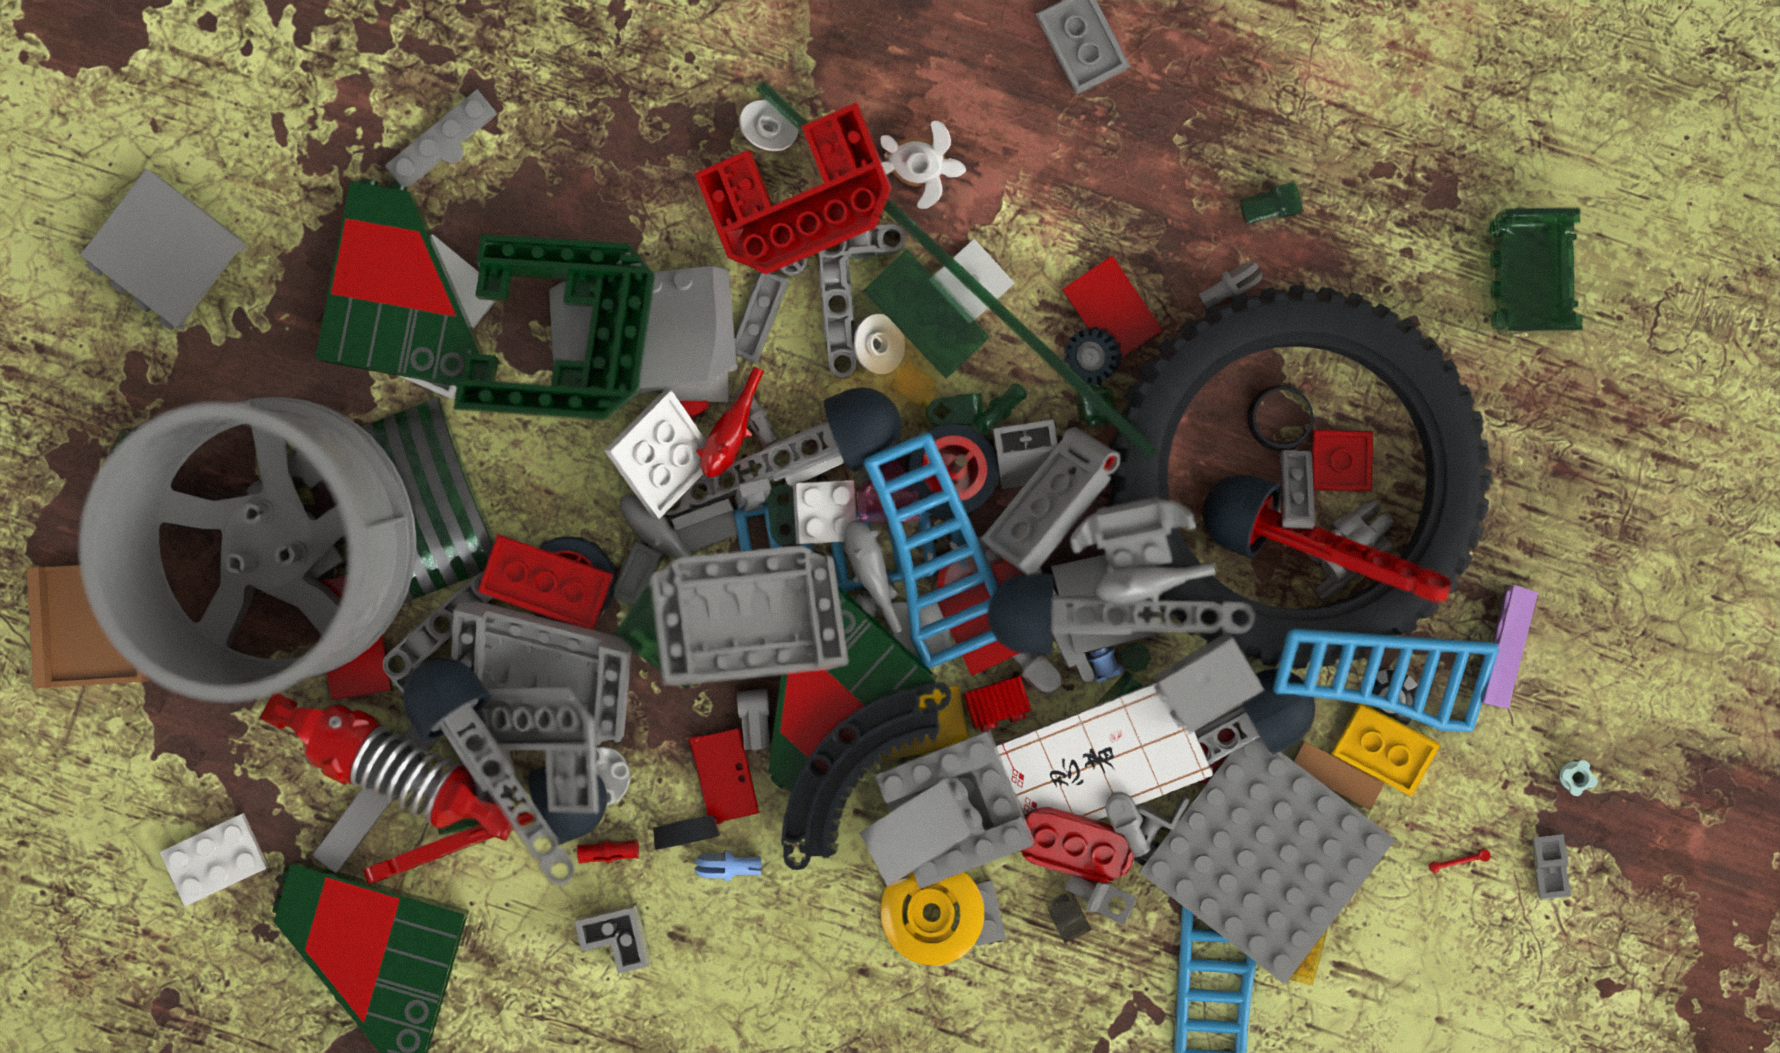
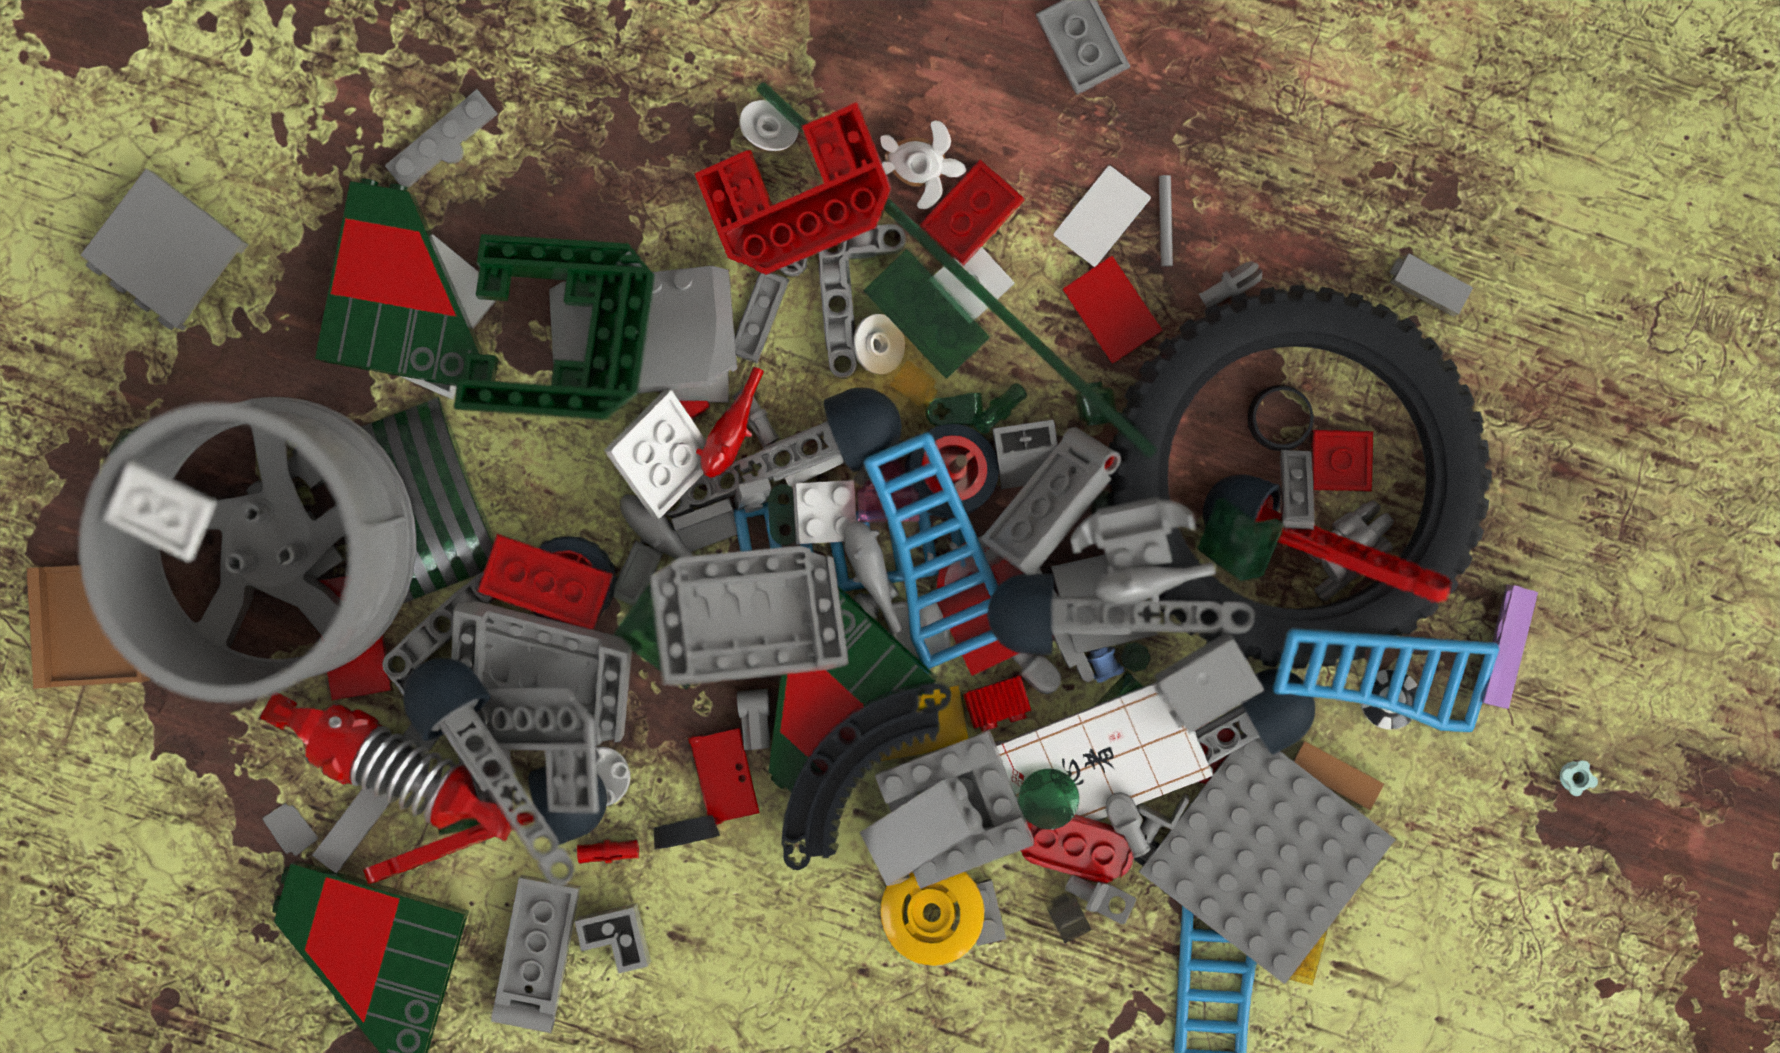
(159, 510): none -> white tile
(214, 859): white plate -> none
(290, 829): none -> light grey sticker
(535, 954): none -> light grey hinge
(726, 865): light blue arm -> none
(971, 212): none -> red tile
(1048, 799): none -> clear green dish
(1093, 354): black wheel -> none
(1100, 502): none -> tile
(1102, 216): none -> white sticker
(1165, 221): none -> light grey bar
(1239, 541): none -> clear green bracket
(1279, 202): clear green piece -> none
(1385, 748): yellow tile -> none
(1430, 284): none -> light grey brick
(1483, 855): red hinge -> none
(1534, 271): clear green windscreen -> none
(1550, 867): light grey slope -> none

